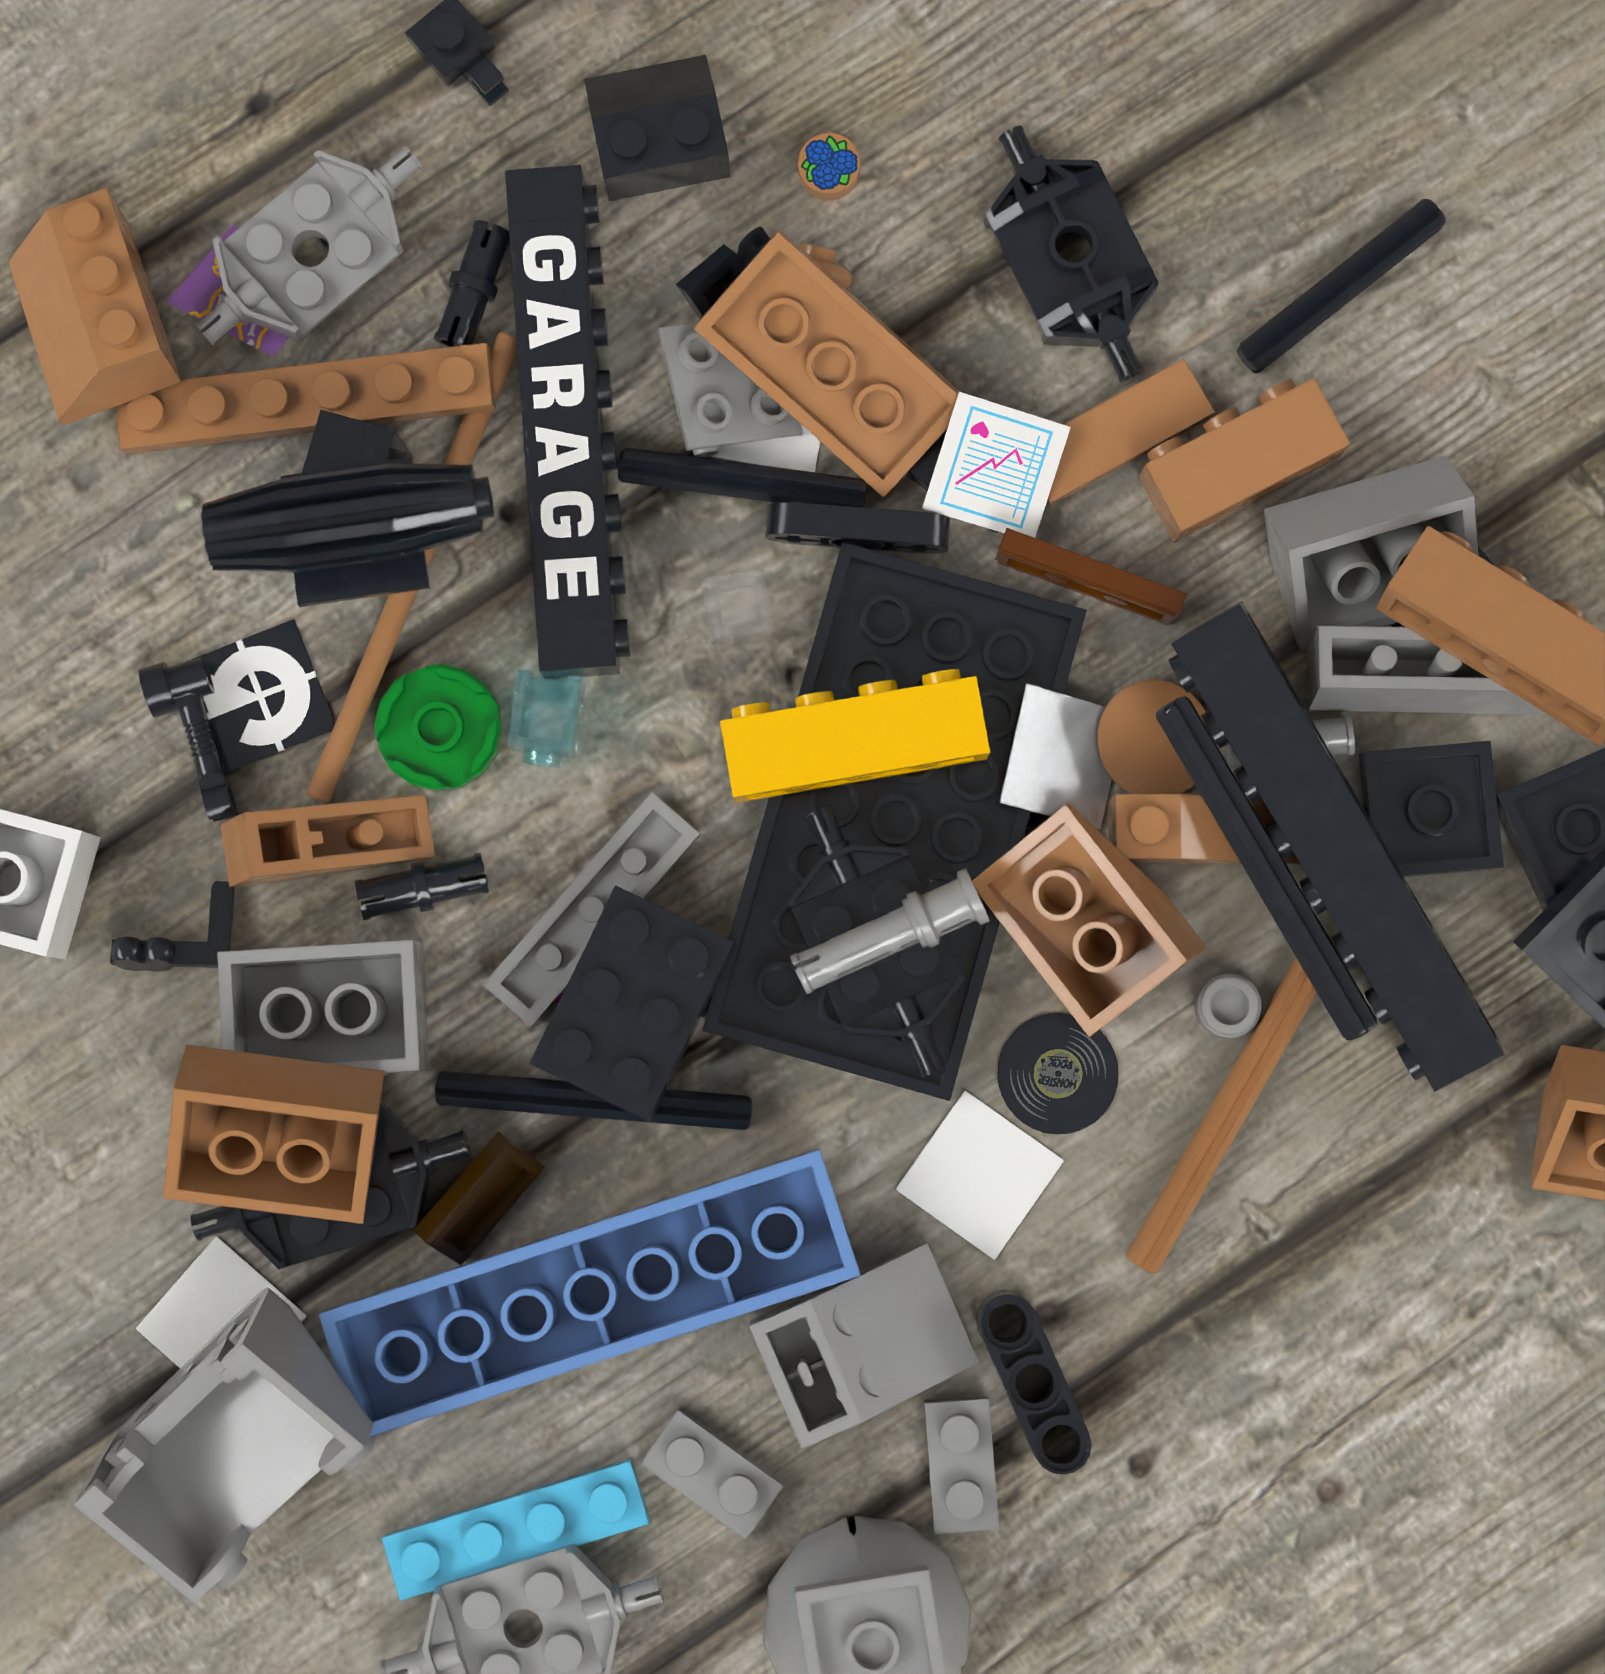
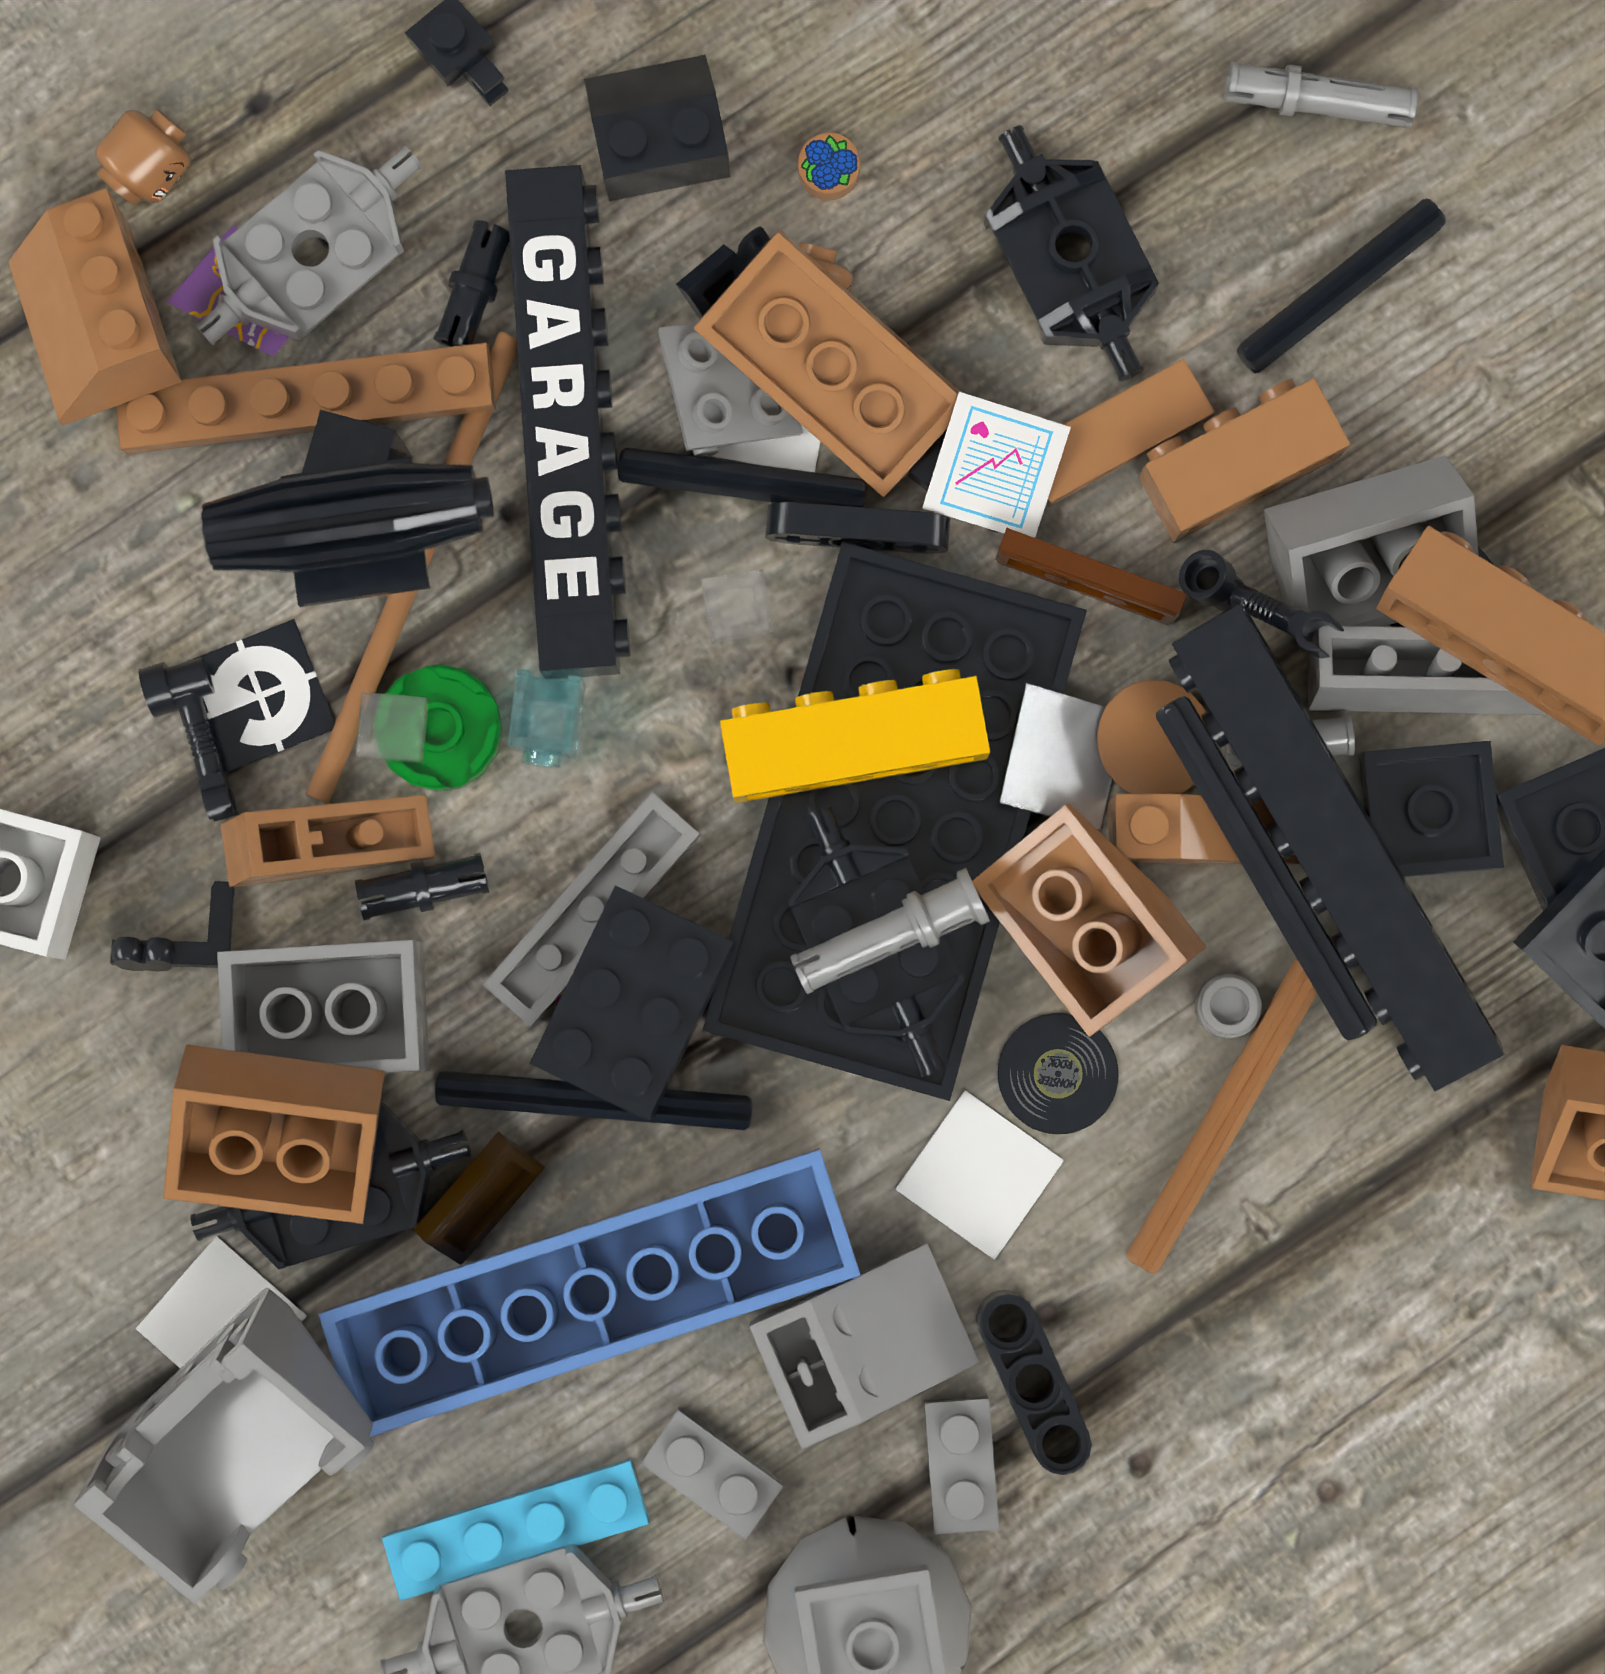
(142, 156): none -> medium nougat head
(392, 727): none -> clear tile
(1214, 582): none -> black brick
(1310, 93): none -> light grey pin

